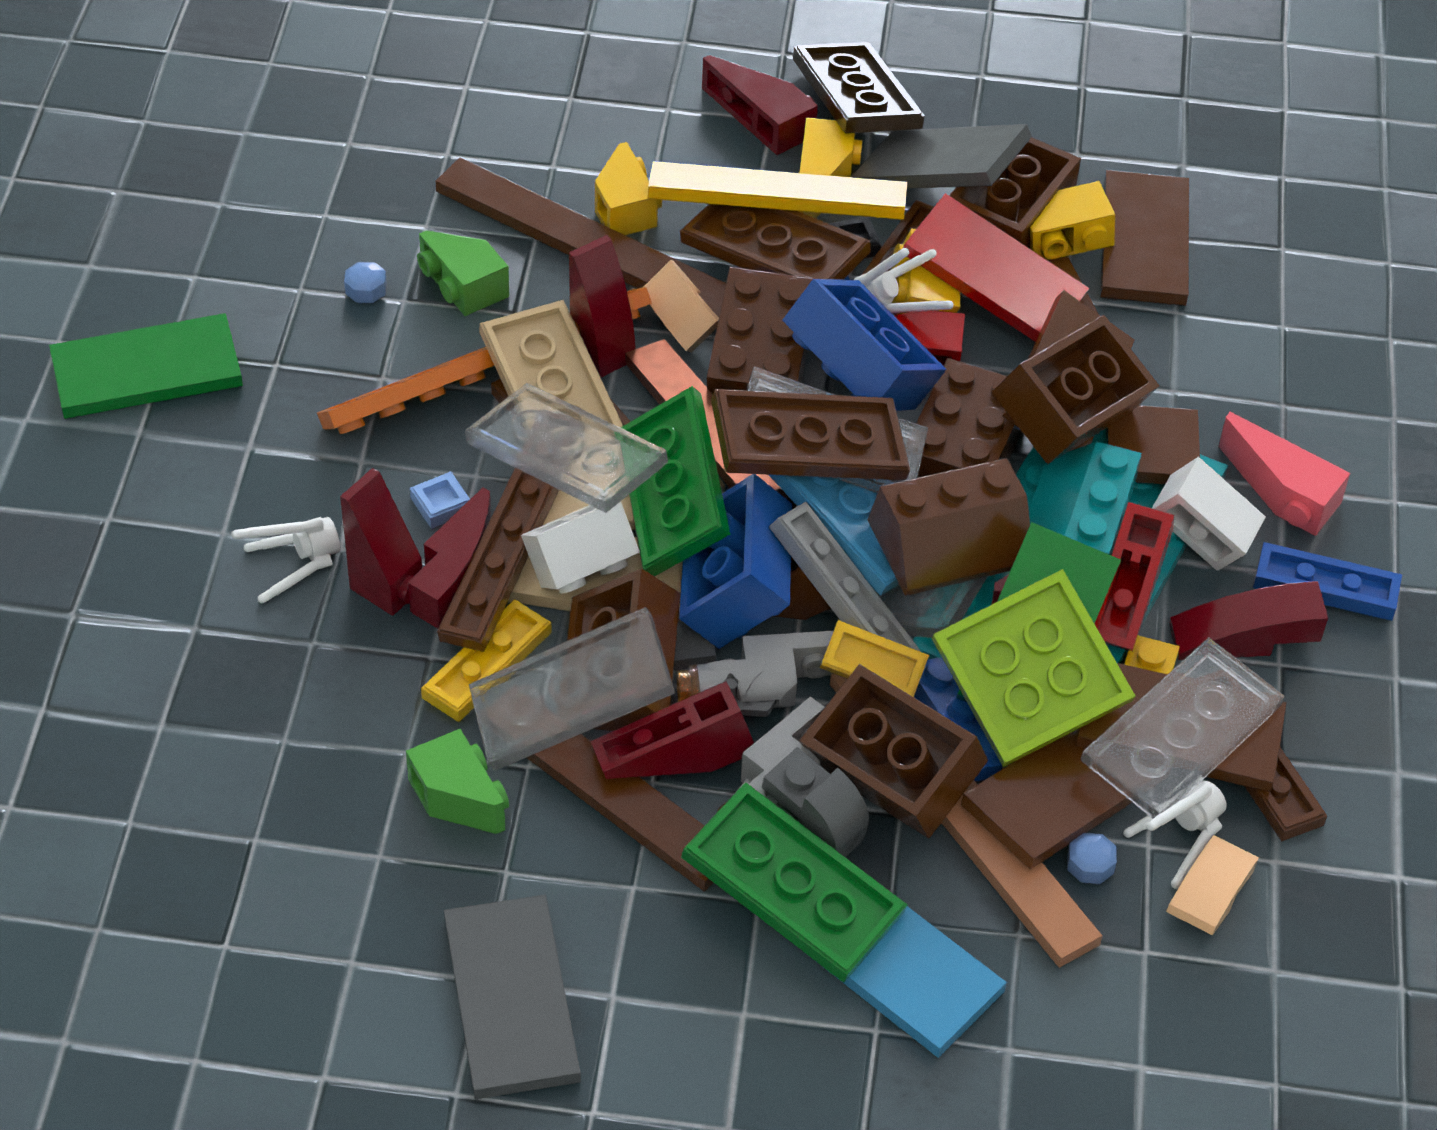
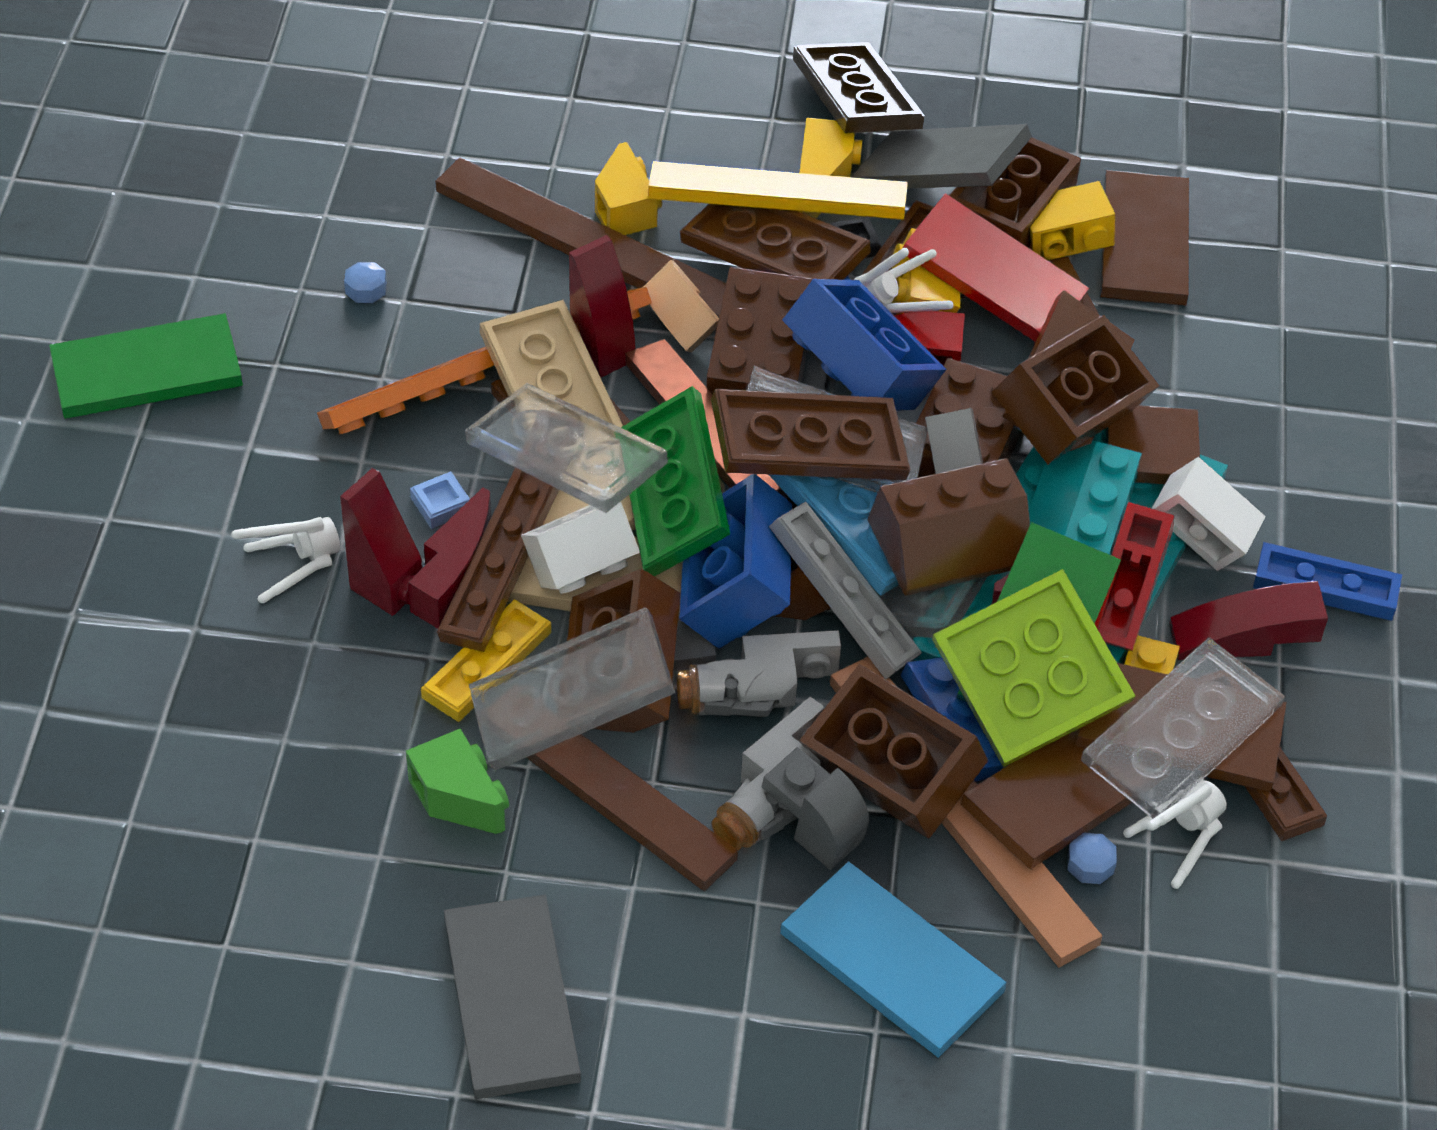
(464, 269): bright green slope -> none
(680, 739): dark red slope -> none
(762, 103): dark red slope -> none
(794, 881): green tile -> none
(884, 657): yellow tile -> none
(954, 440): none -> light grey tile
(1212, 885): light nougat slope -> none
(1285, 476): coral slope -> none

